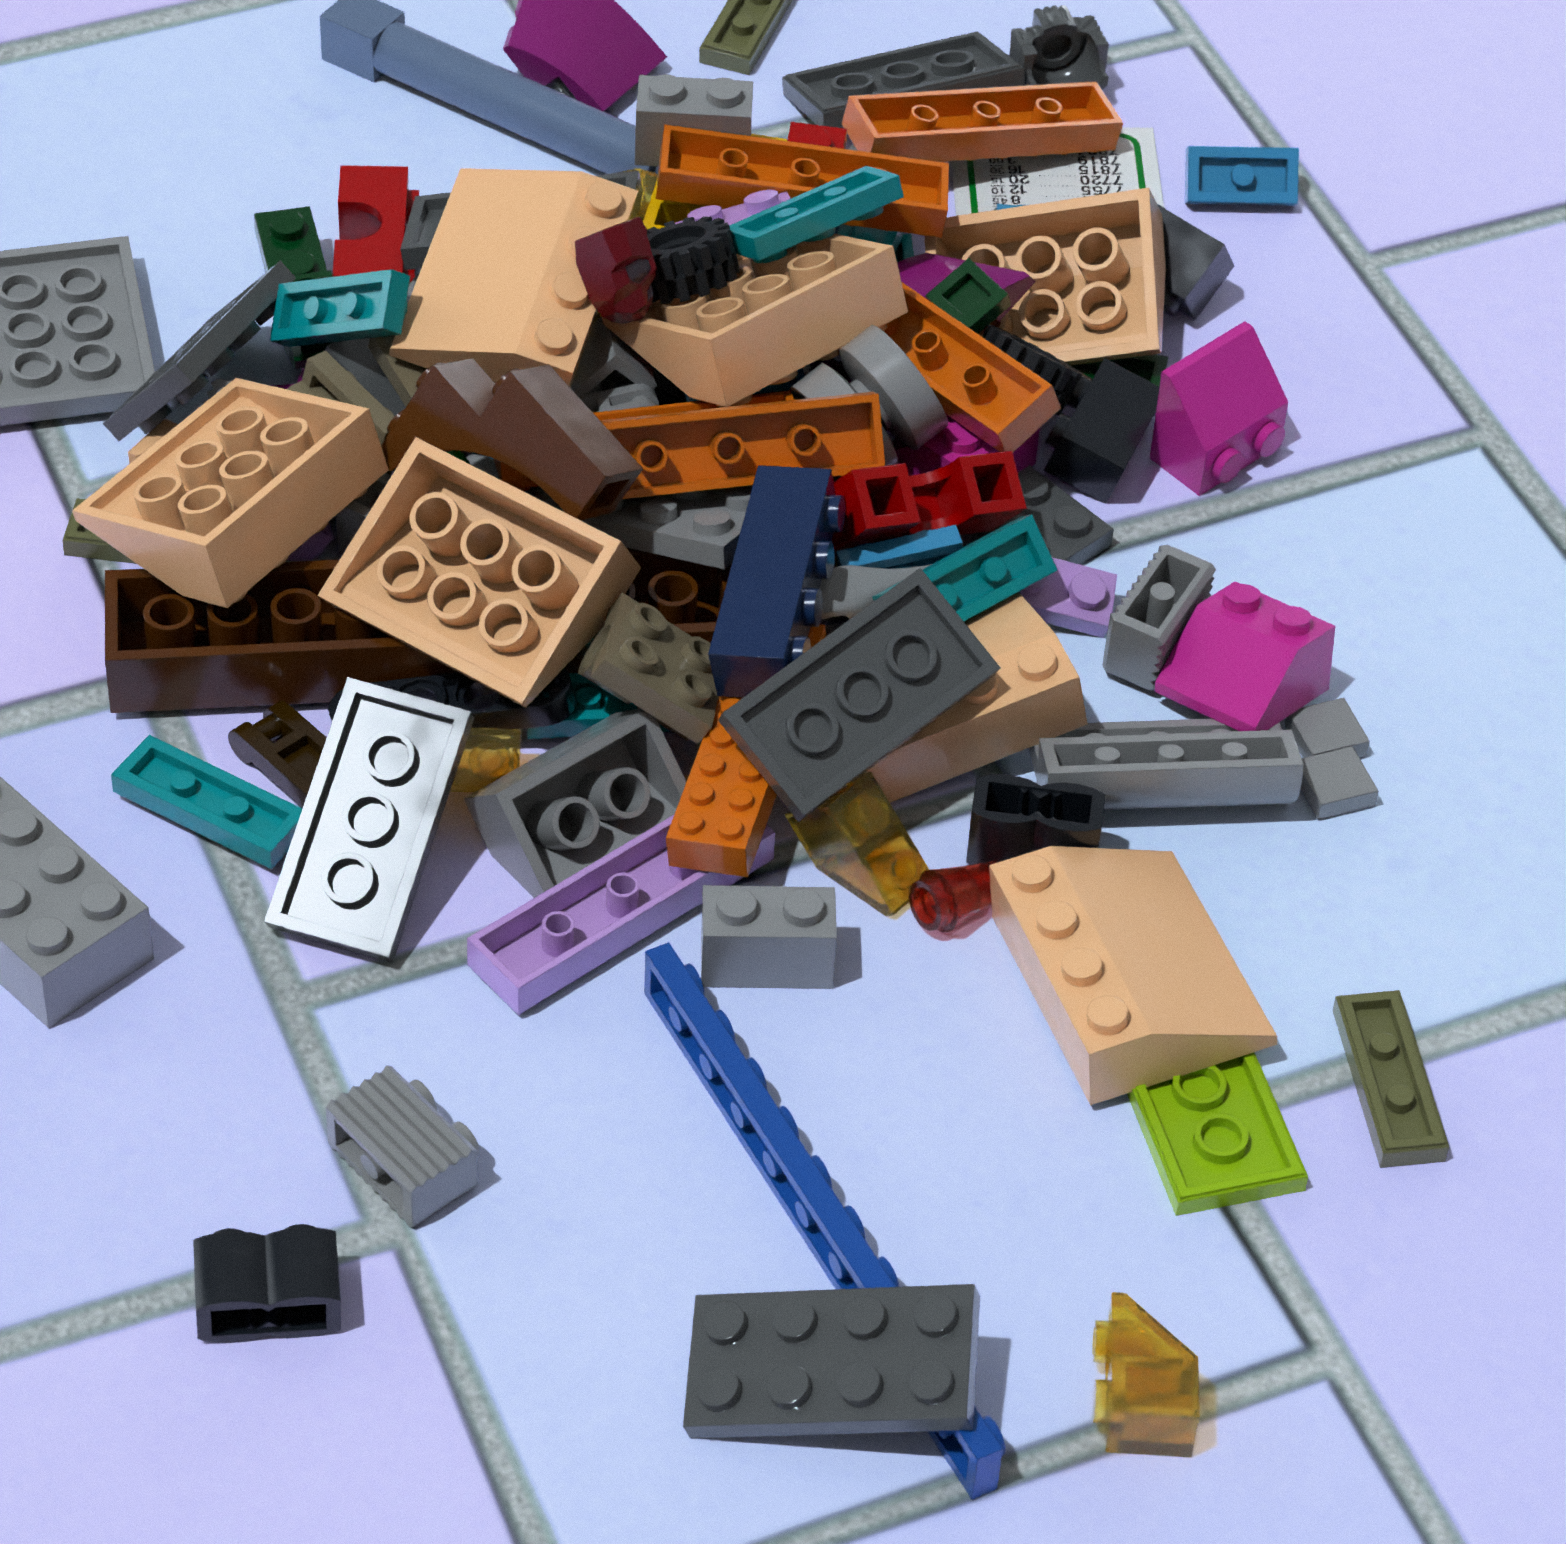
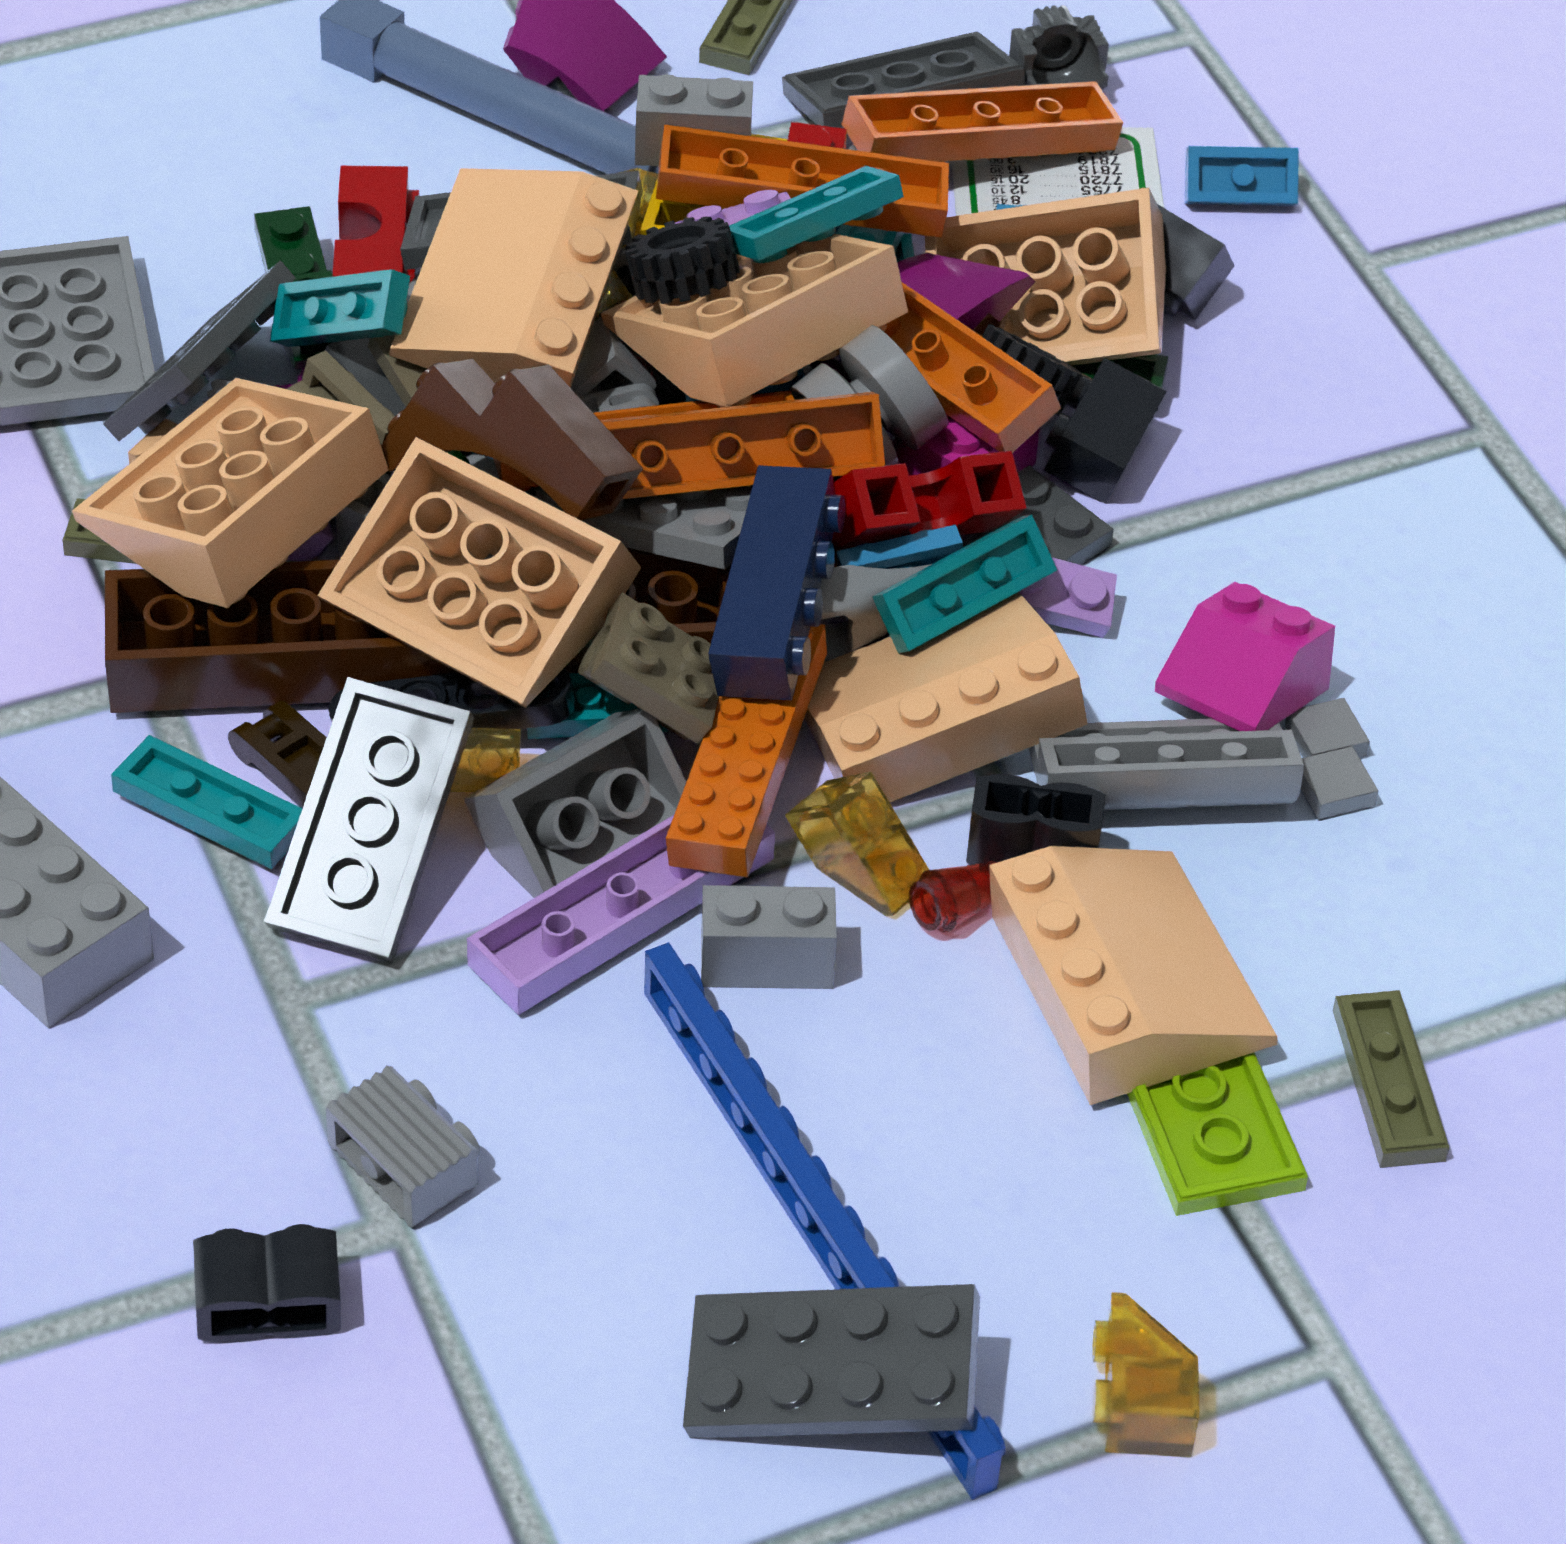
(618, 270): dark red rock -> none
(858, 694): dark grey plate -> none
(970, 296): dark green plate -> none
(1155, 615): light grey brick -> none
(1218, 411): dark pink slope -> none

